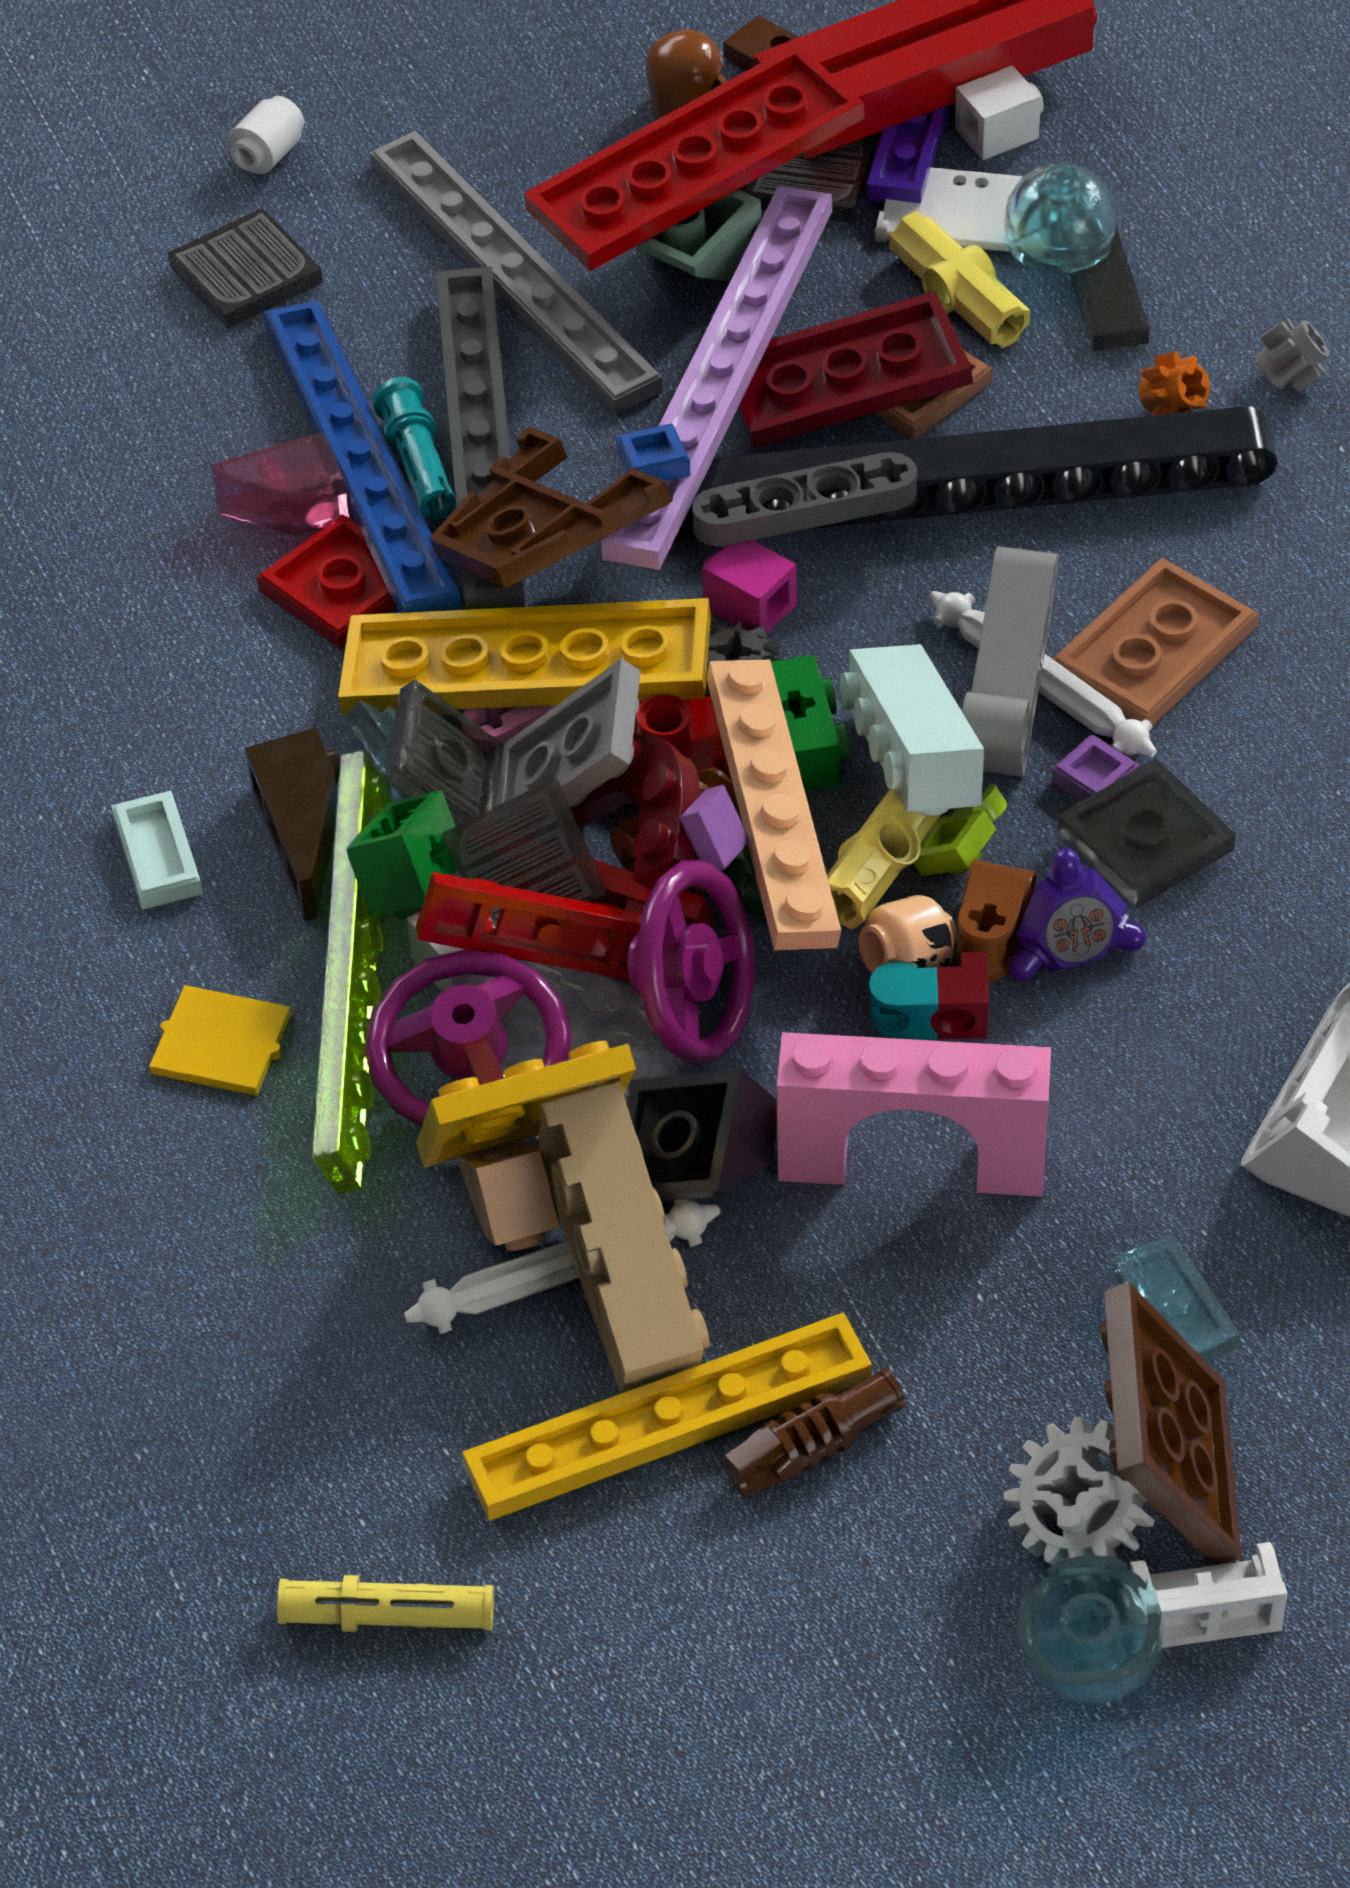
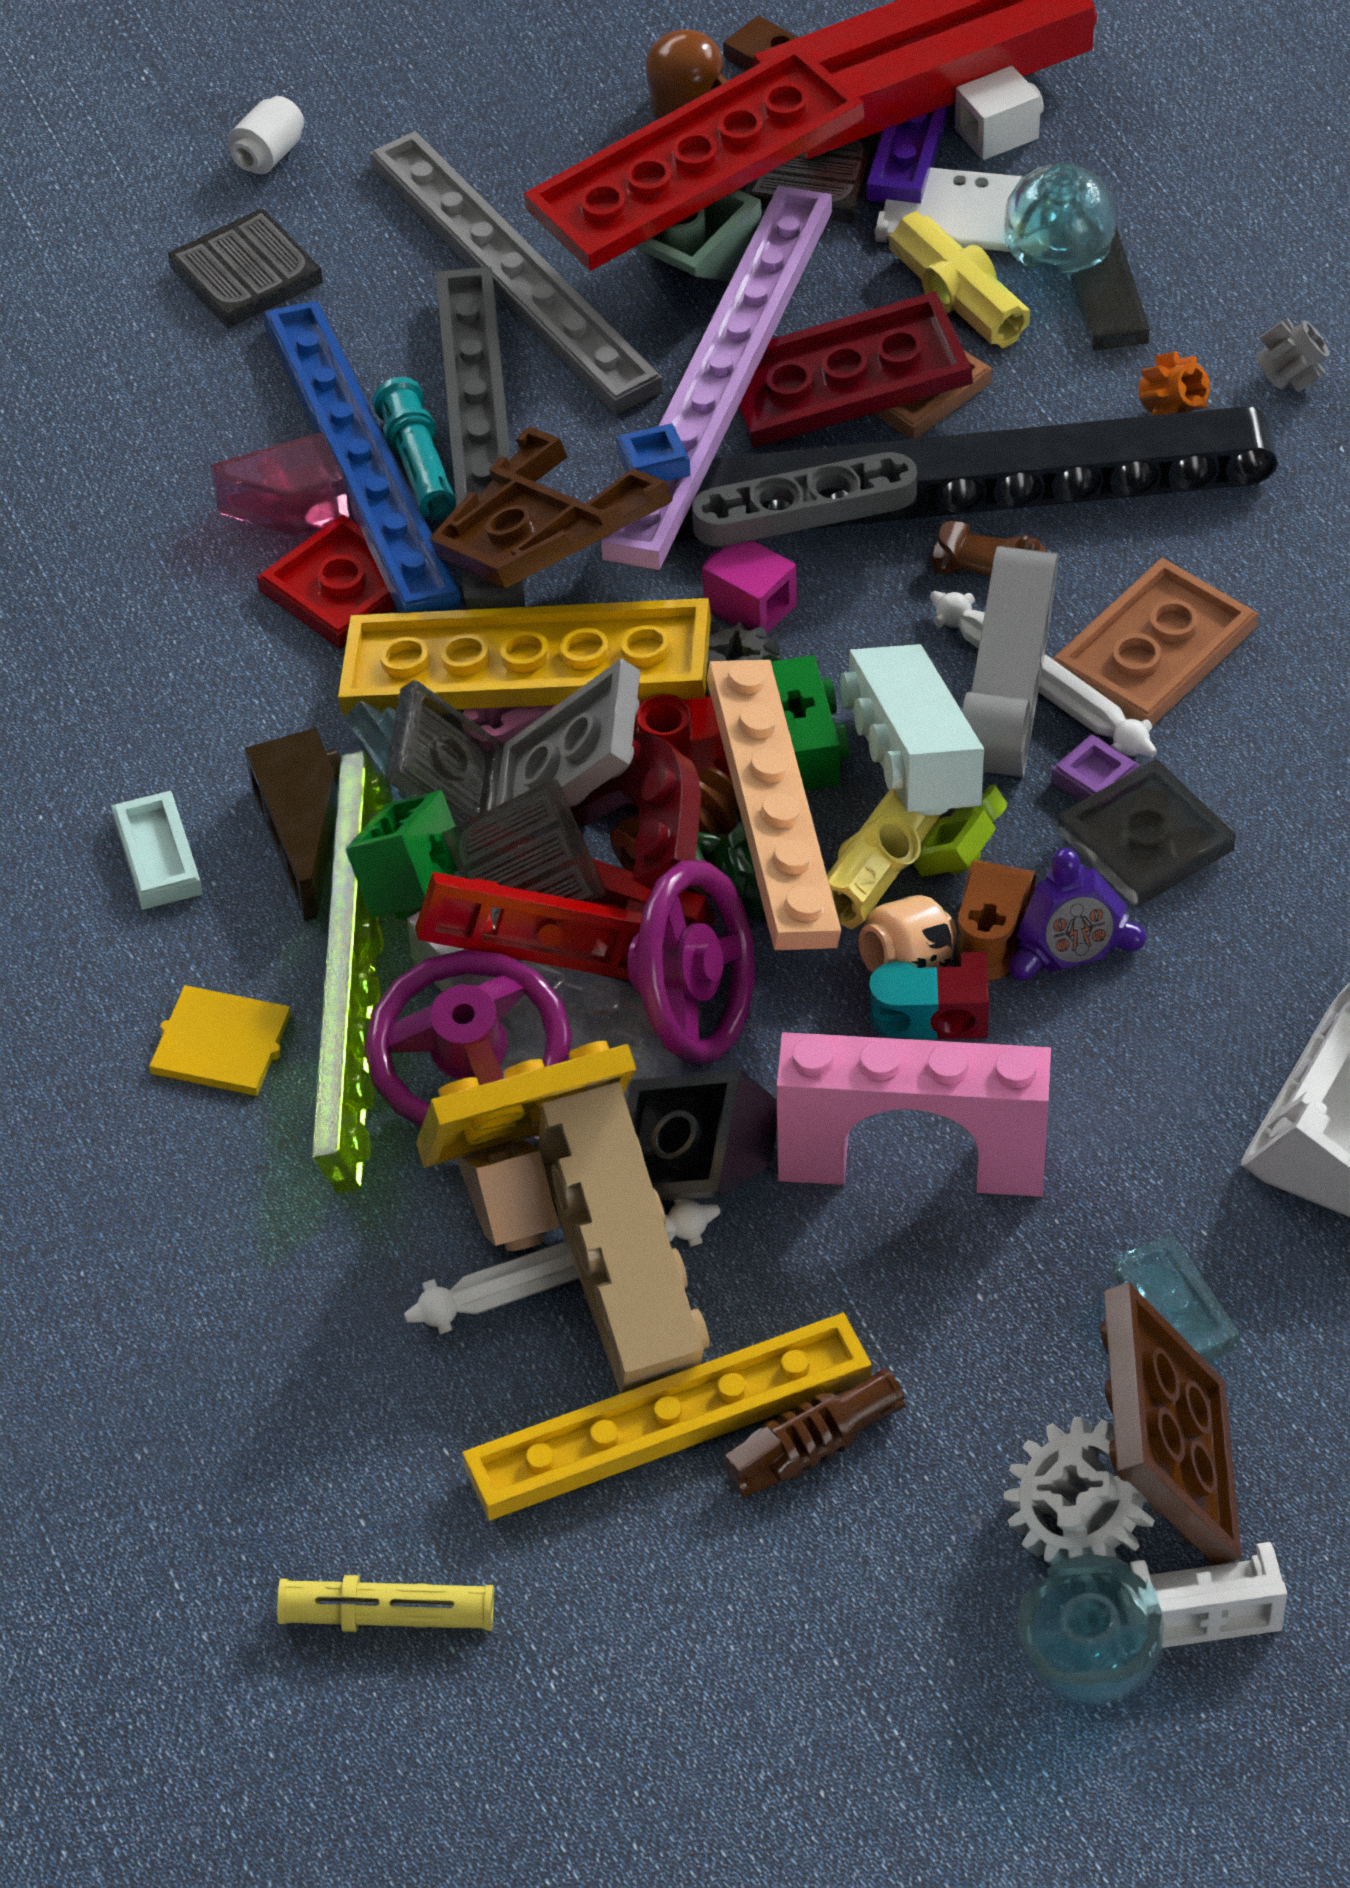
(714, 827): medium lavender tile -> none
(972, 552): none -> reddish brown piece

